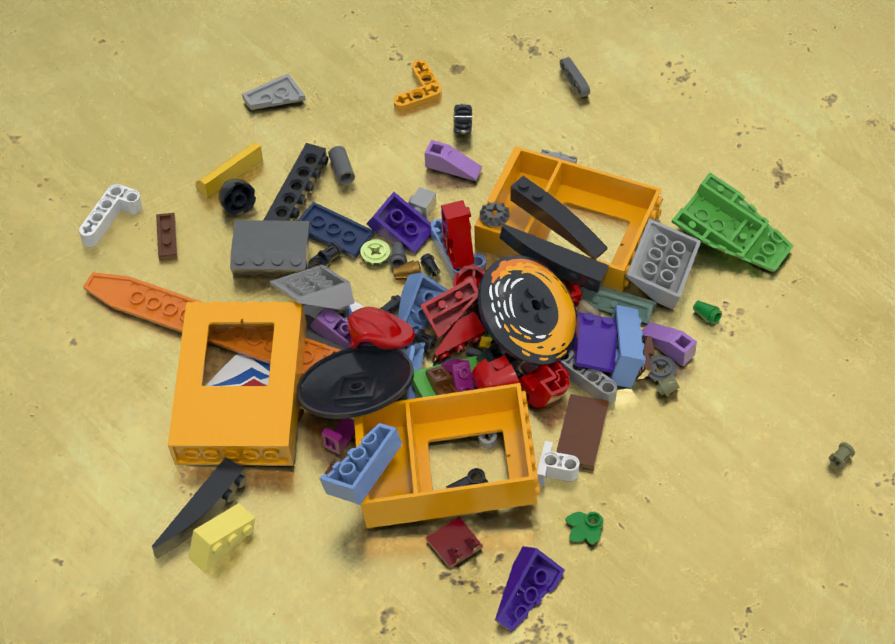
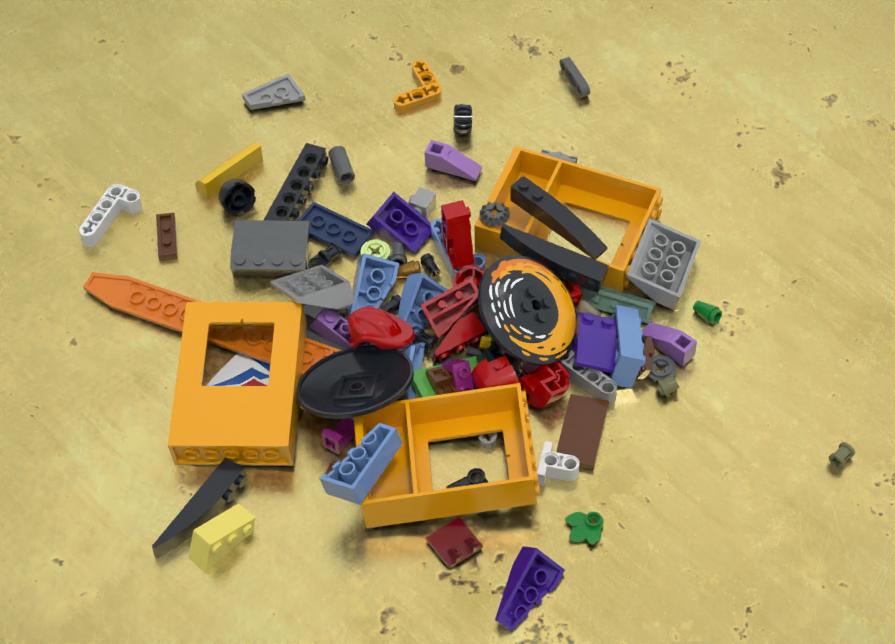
(372, 281): none -> medium blue wedge
(728, 223): bright green wedge -> none

